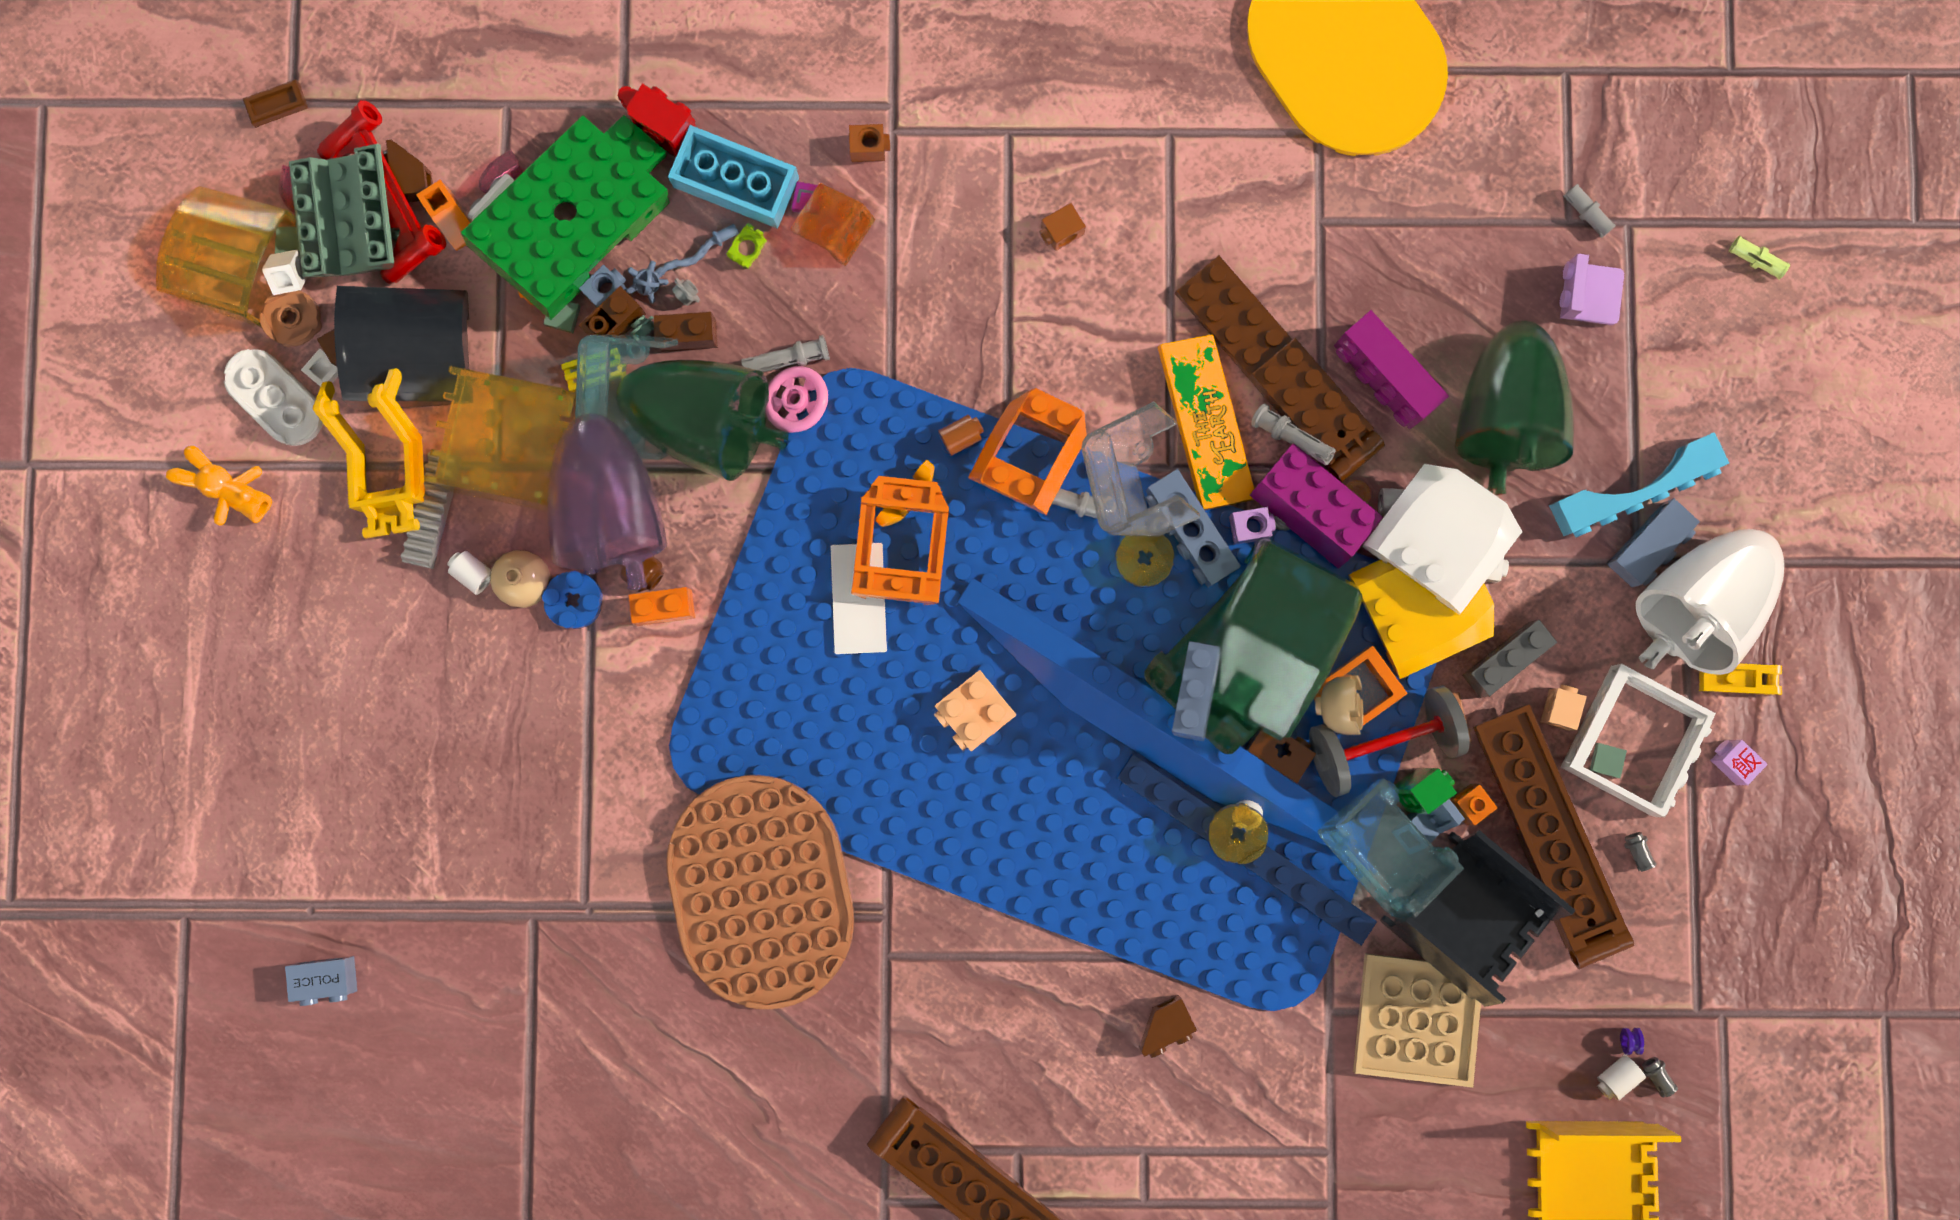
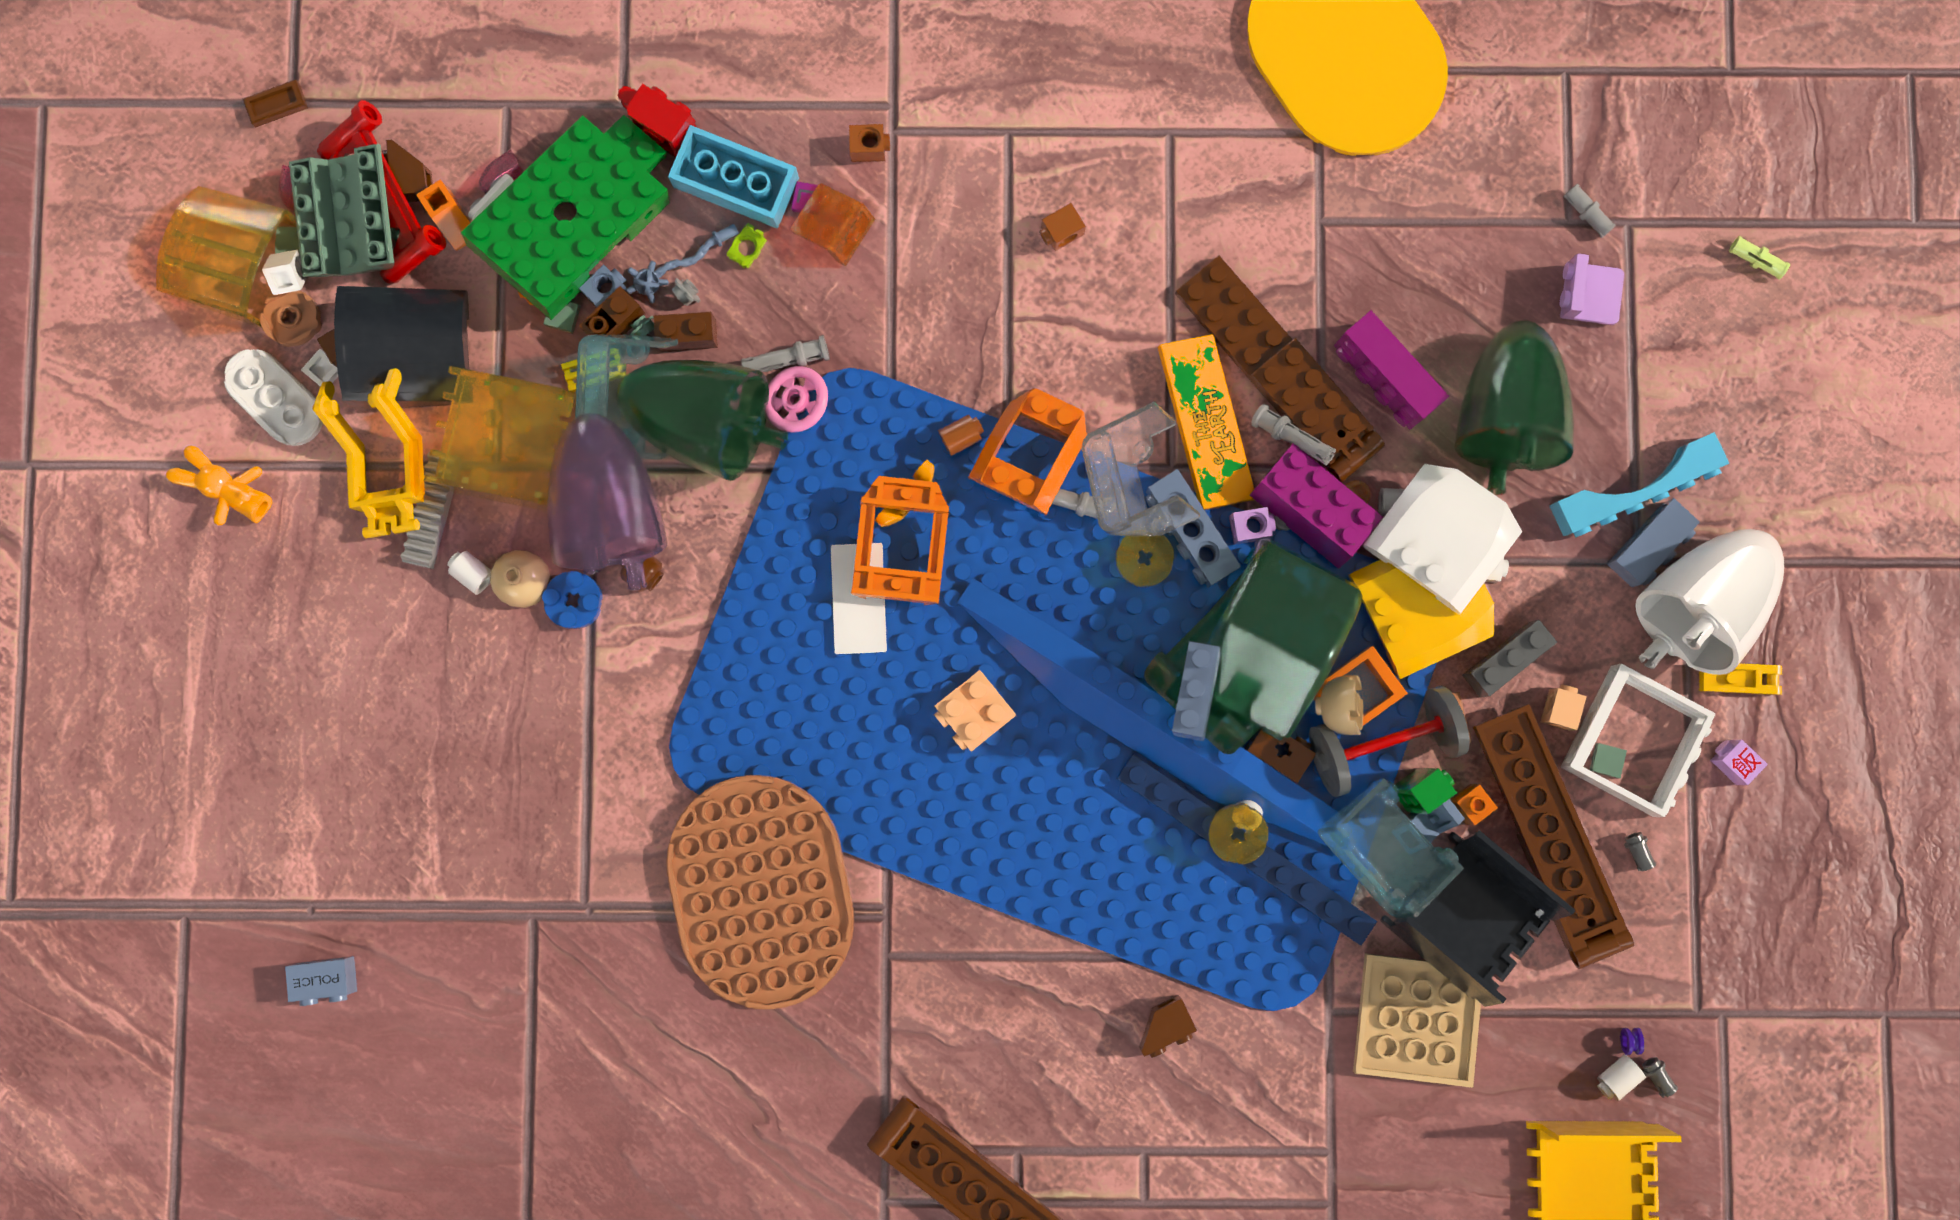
(661, 606): orange brick -> none

